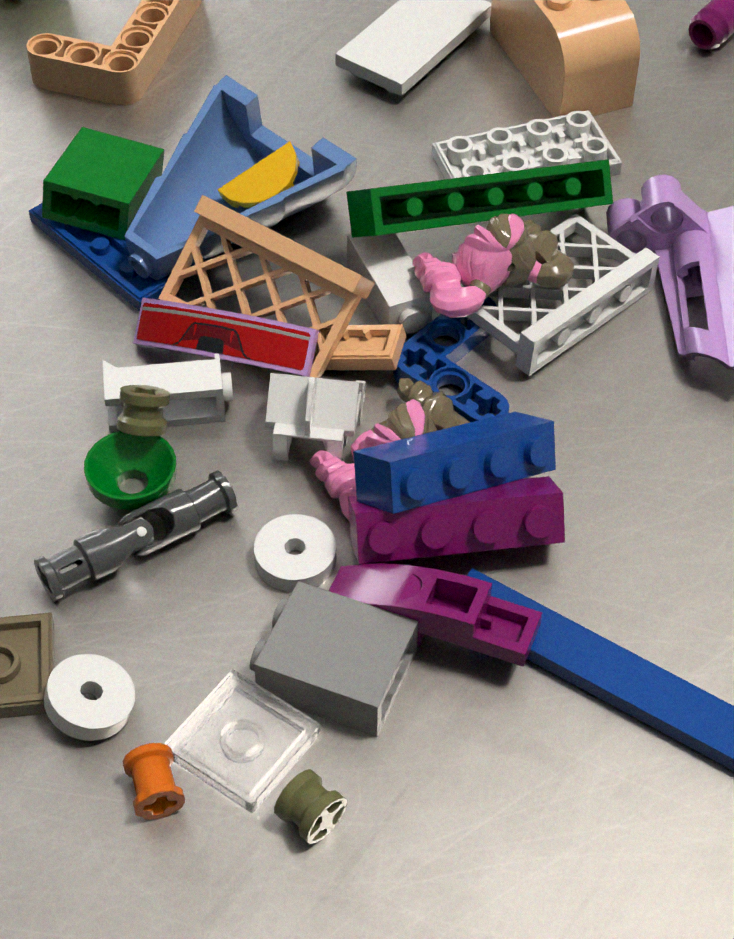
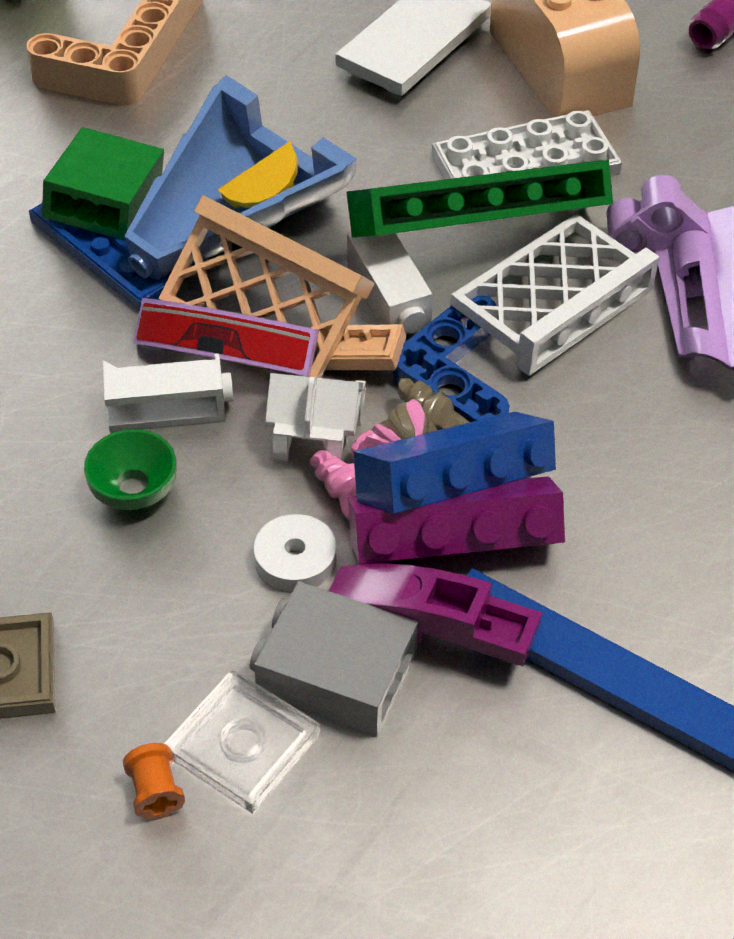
(85, 717): white piece -> none
(106, 549): dark grey piece -> none
(143, 410): olive wheel -> none
(310, 806): olive wheel -> none
(493, 257): bright pink hair -> none

